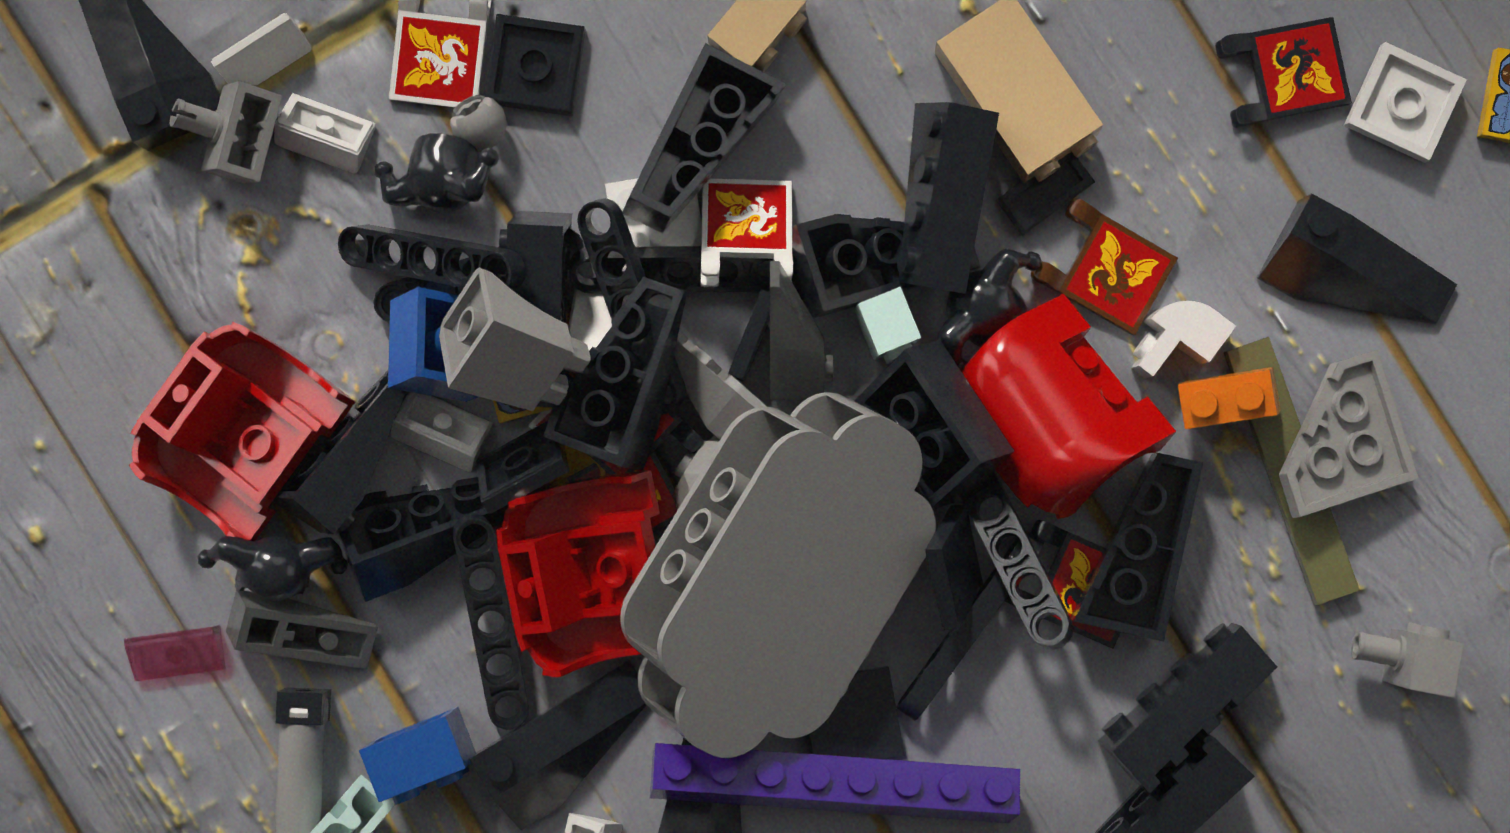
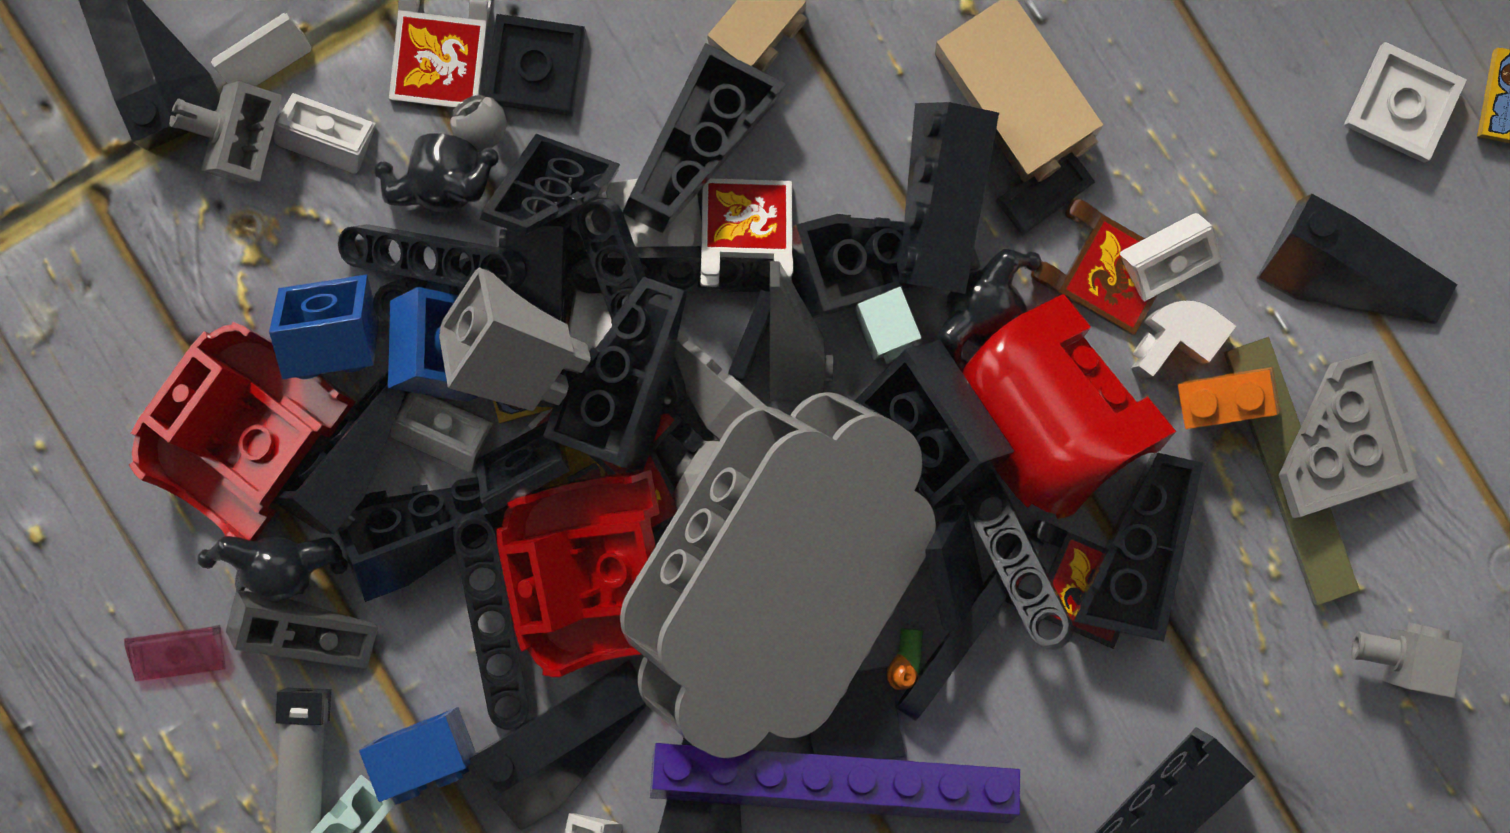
(324, 327): none -> blue brick
(546, 184): none -> black wedge
(906, 664): none -> arm
(1171, 256): none -> white slope
(1186, 704): black wedge -> none
(1294, 70): flag -> none

